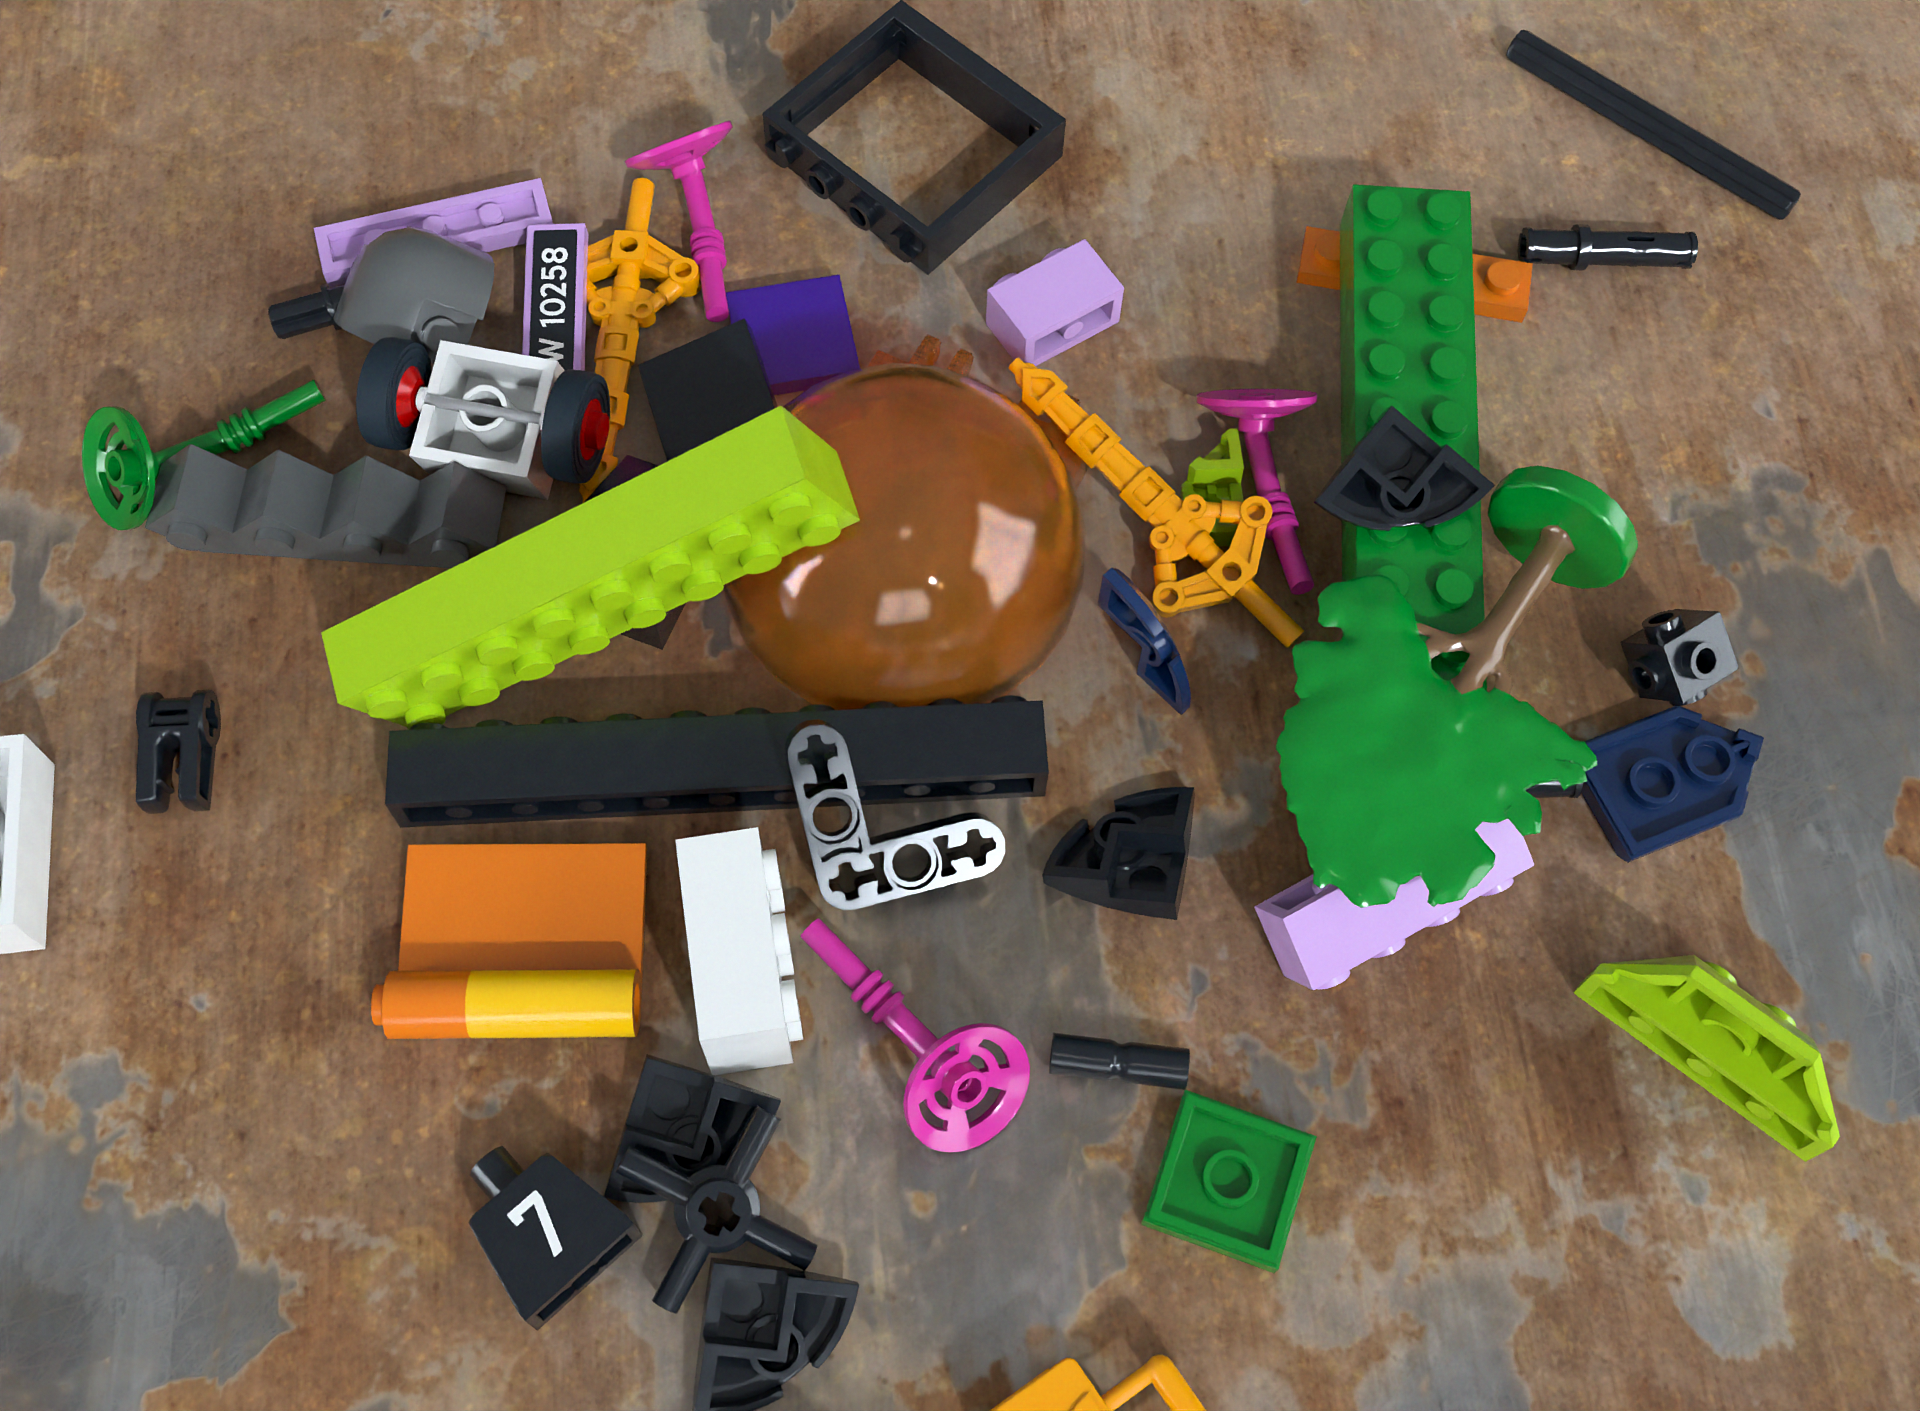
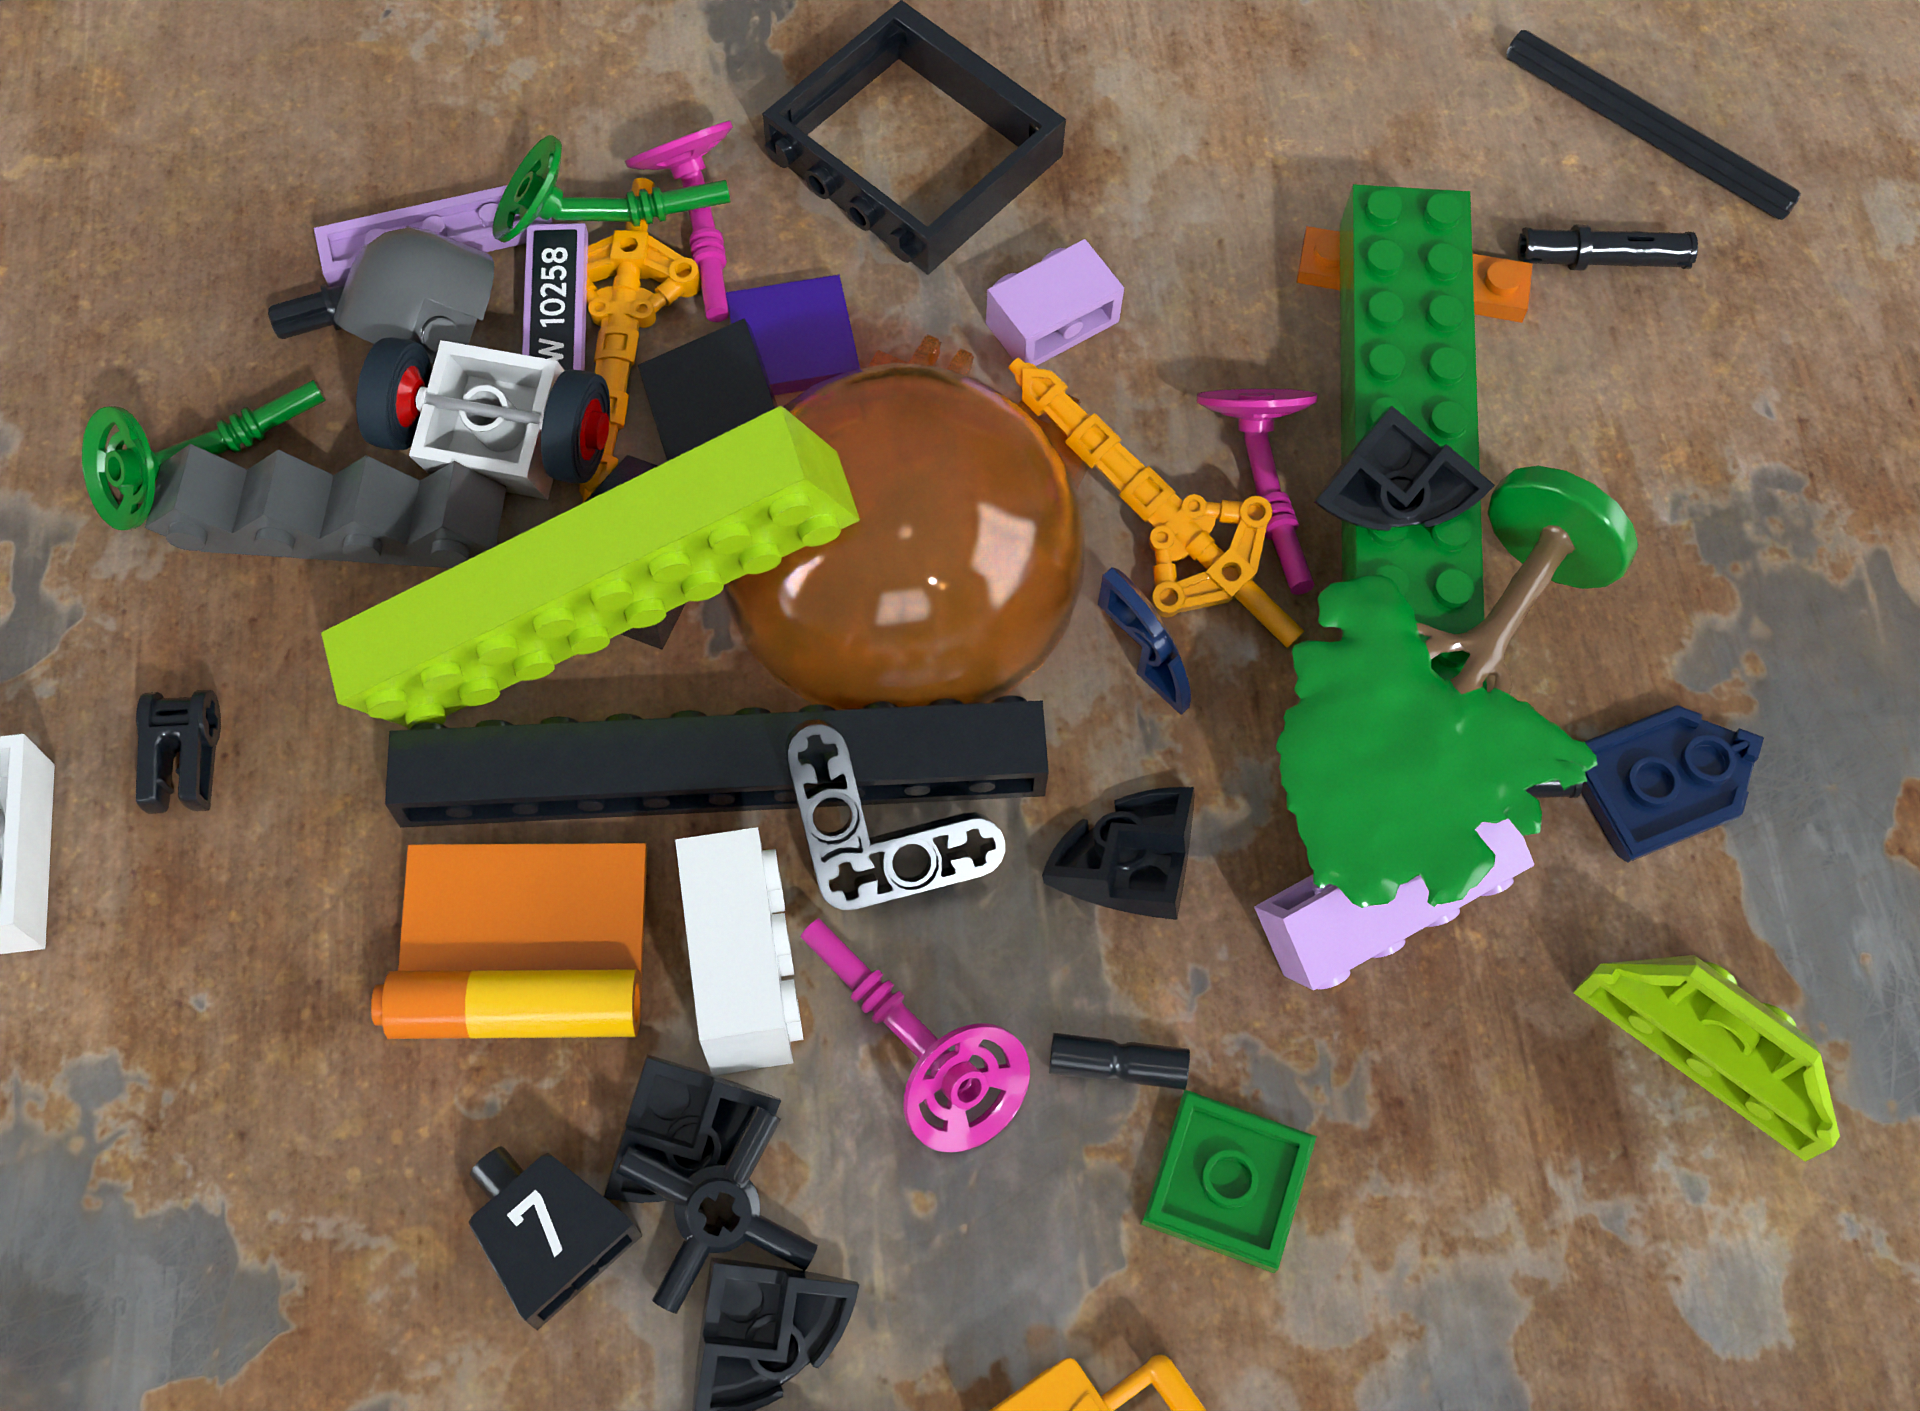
(534, 194): none -> green dish
(1218, 479): lime slope -> none
(1679, 655): black brick -> none

